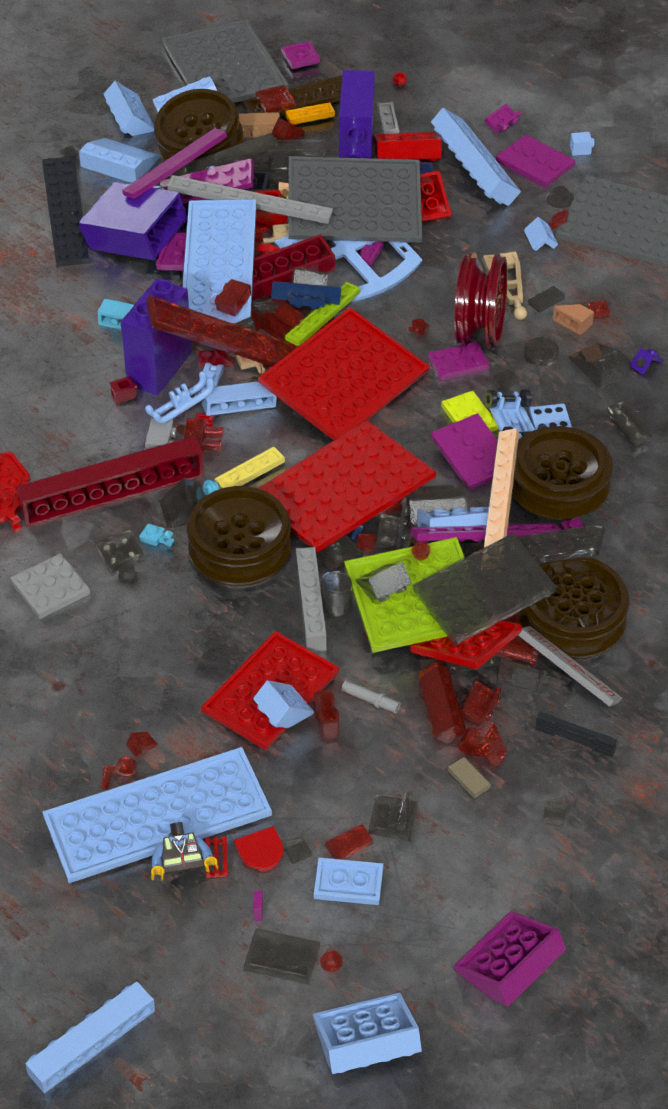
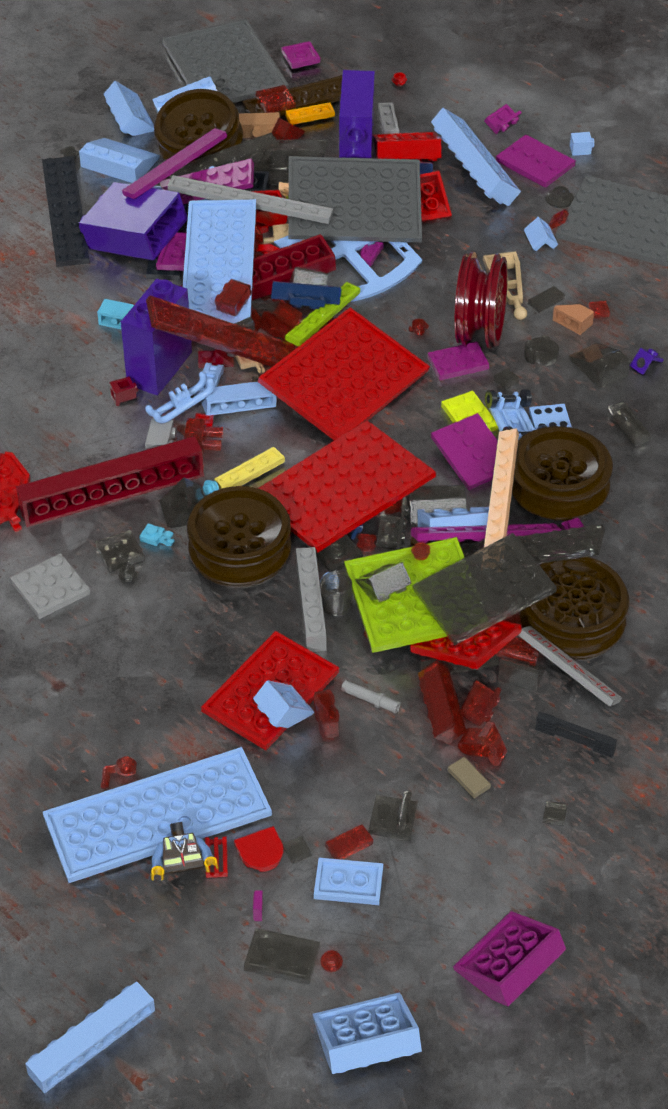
(140, 743): clear red slope -> none

